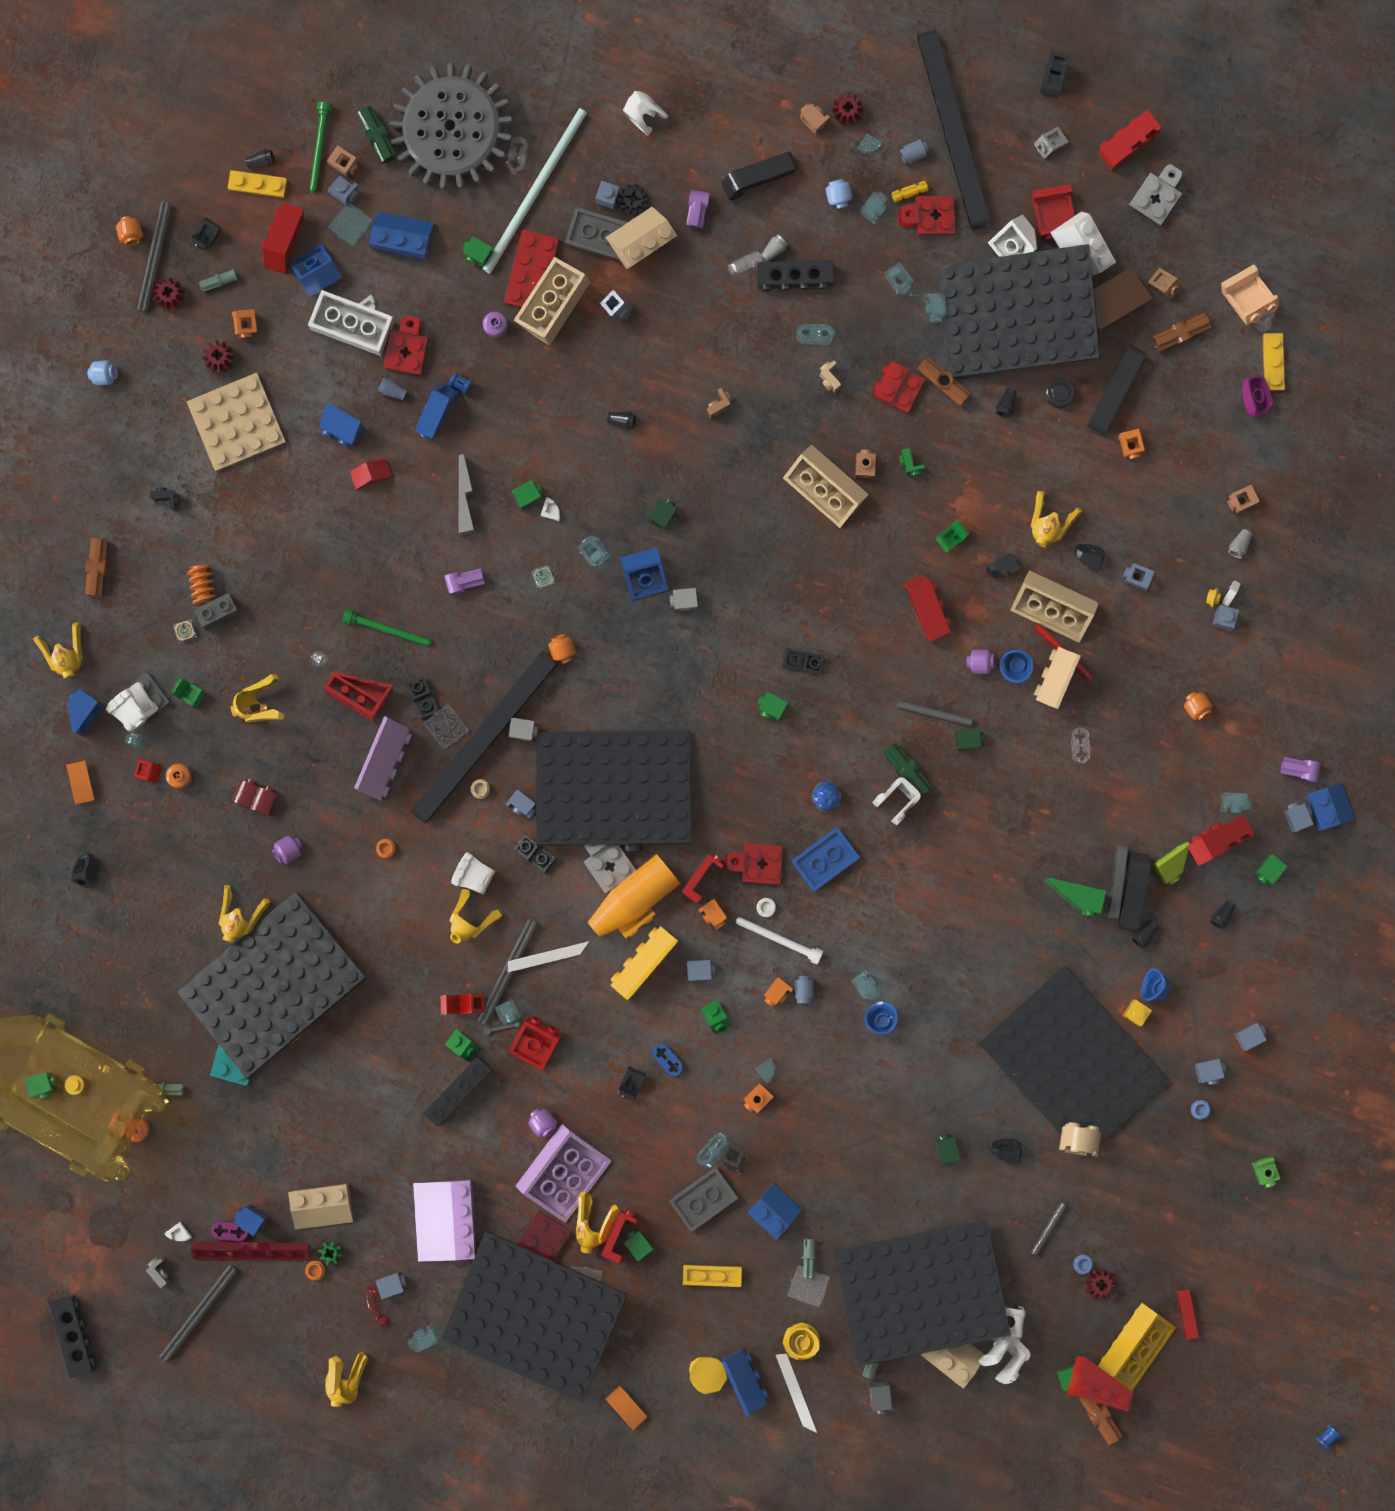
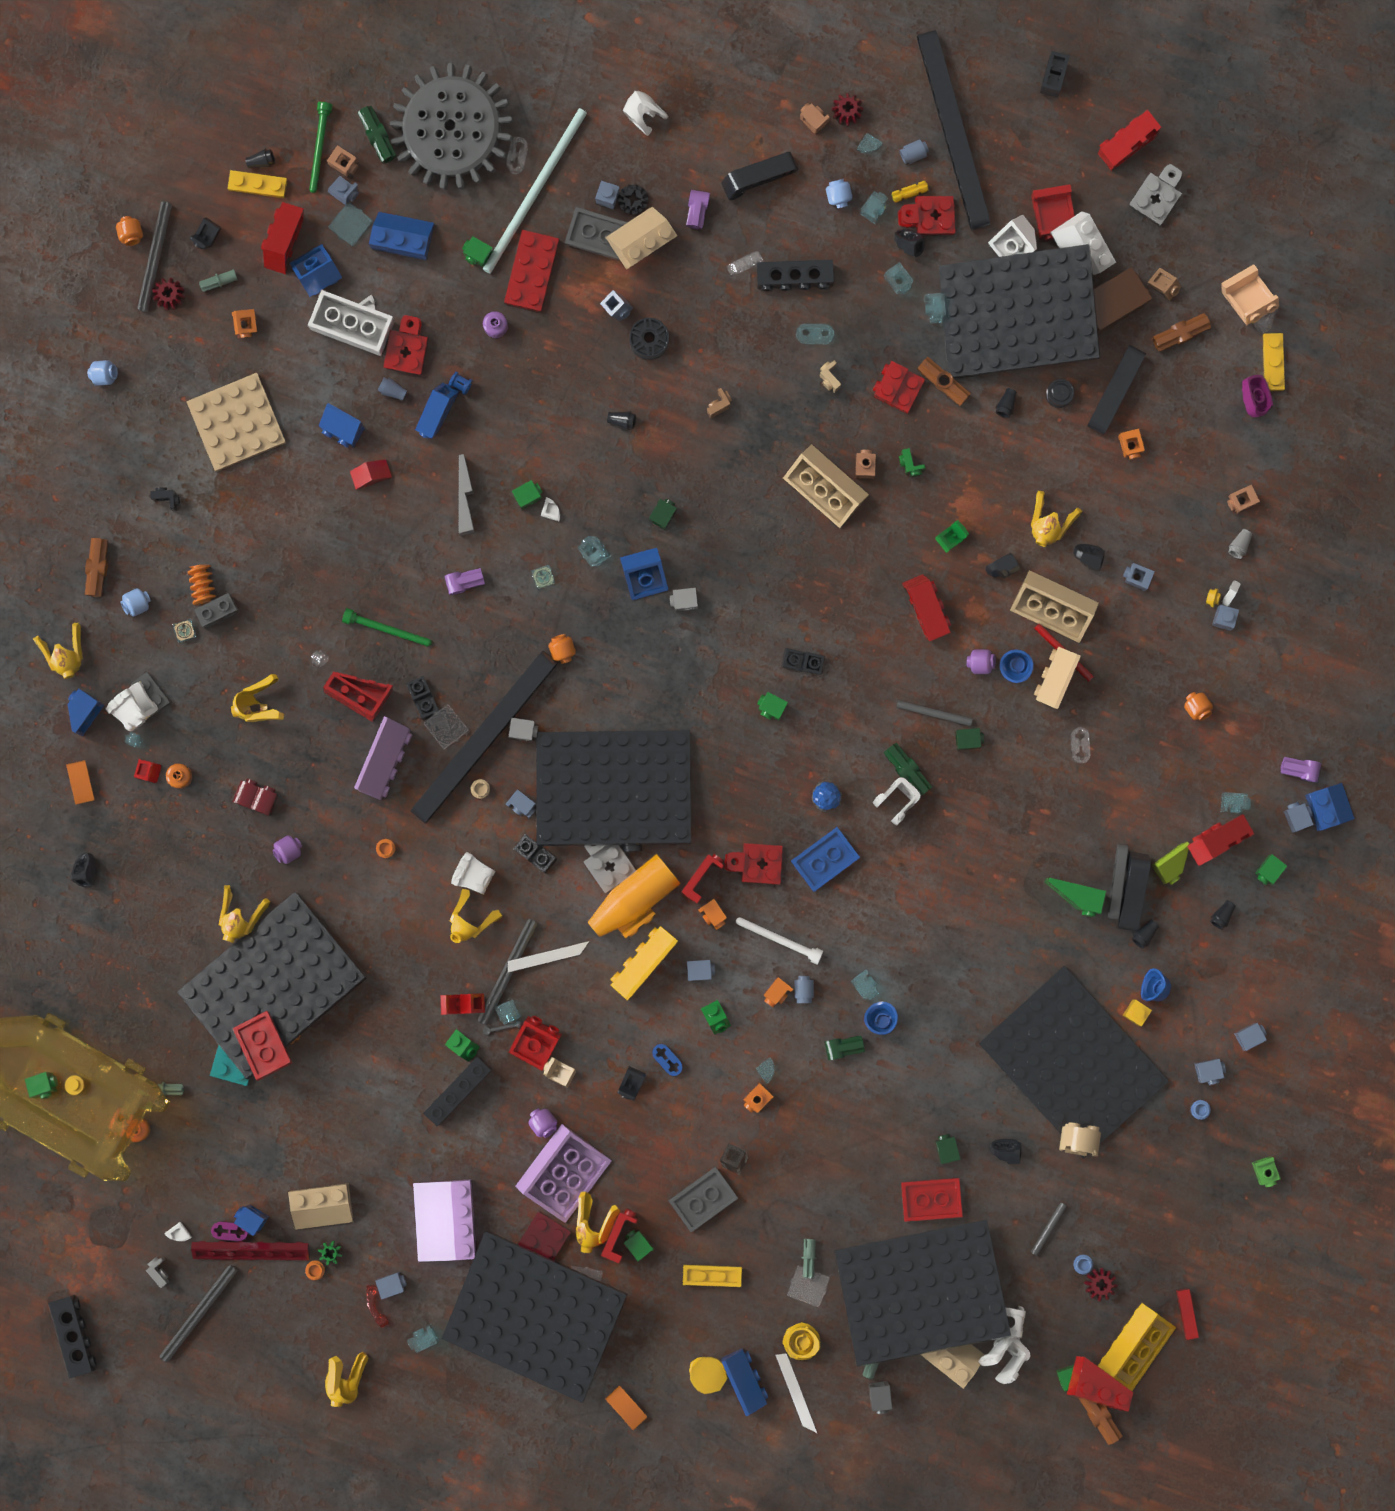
(135, 602): none -> light blue head
(188, 692): green bracket -> none
(224, 360): dark red gear -> none
(262, 1045): none -> red plate
(552, 300): tan slope -> none
(559, 1072): none -> tan bracket
(652, 327): none -> black wheel
(713, 1150): clear light blue plate -> none
(766, 907): white tile -> none
(774, 248): light grey cone -> none
(774, 1211): blue slope -> none
(841, 1047): none -> dark green piece
(910, 241): none -> black rock
(931, 1199): none -> red plate
(1050, 142): light grey bracket -> none
(1328, 1437): blue bush -> none

